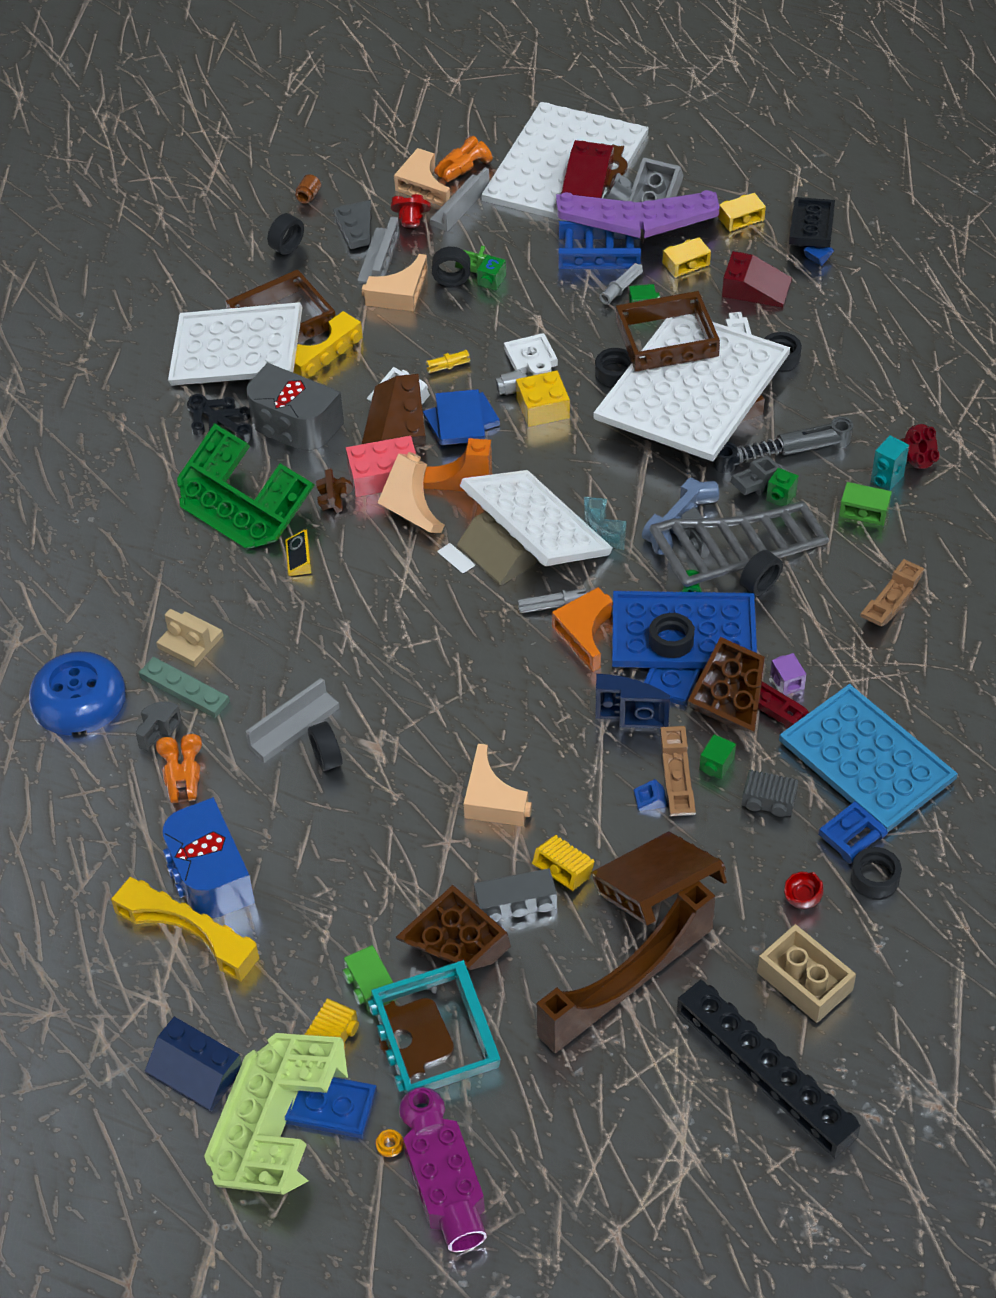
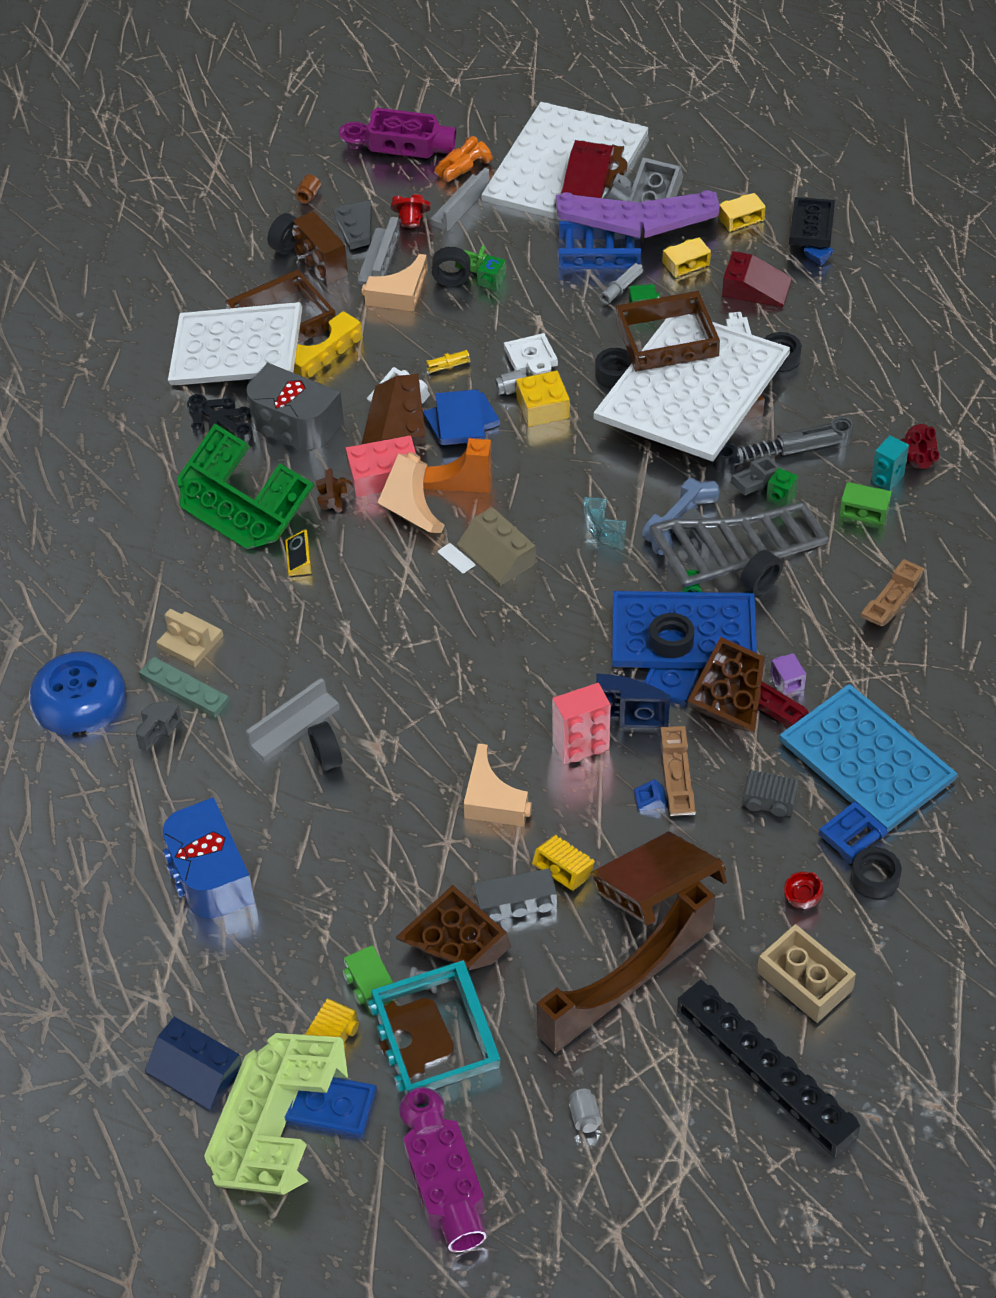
(143, 904): yellow arch -> none
(183, 774): orange piece -> none
(320, 248): none -> reddish brown brick
(389, 1136): light orange plate -> none
(400, 134): none -> magenta brick
(417, 178): light nougat arch -> none
(536, 517): white plate -> none
(549, 601): light grey axle -> none
(579, 622): orange arch -> none
(581, 723): none -> coral brick
(585, 1110): none -> light grey brick
(717, 756): green brick -> none

